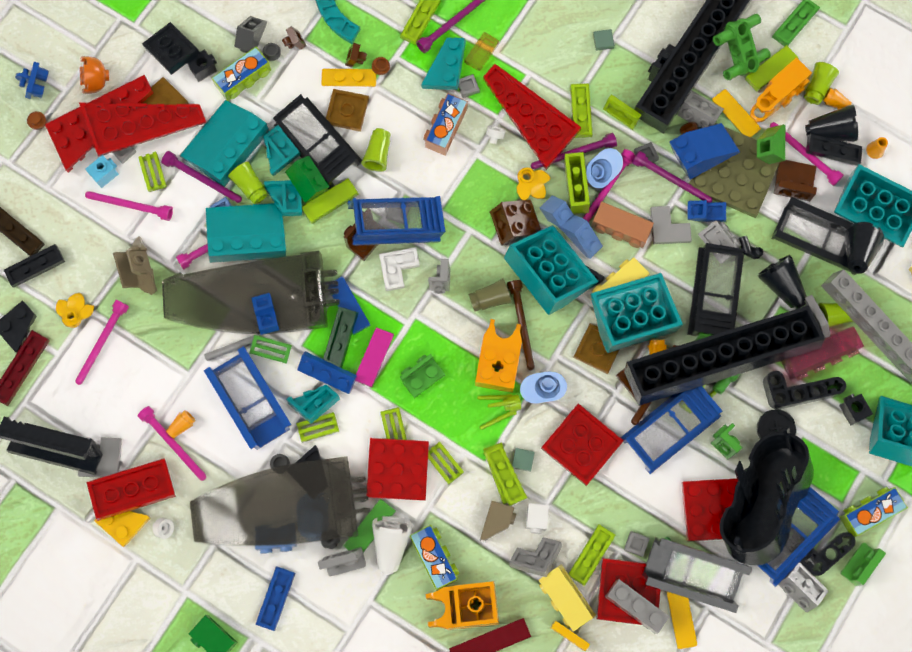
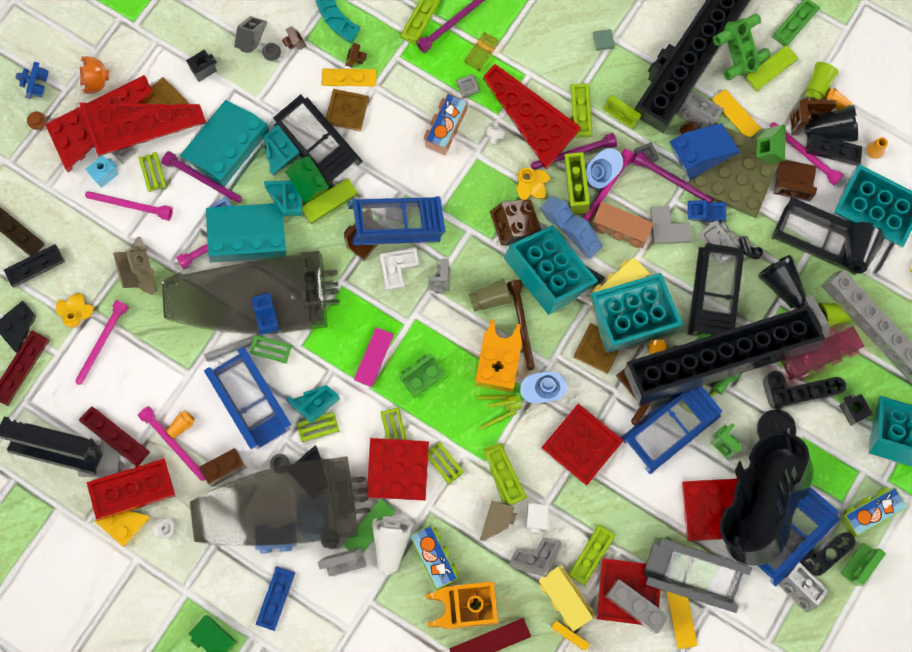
(114, 436): none -> dark red tile
(171, 48): black tile -> none
(223, 467): none -> reddish brown brick
(241, 74): brick -> none
(248, 182): lime plant -> none
(327, 372): blue plate -> none
(340, 336): dark green plate -> none
(349, 302): blue tile -> none
(377, 150): lime plant -> none
(380, 66): dark orange plate -> none
(447, 66): teal wing -> none
(523, 459): sand green tile -> none
(636, 544): light grey tile -> none
(782, 89): light orange brick -> none
(809, 109): none -> reddish brown bracket

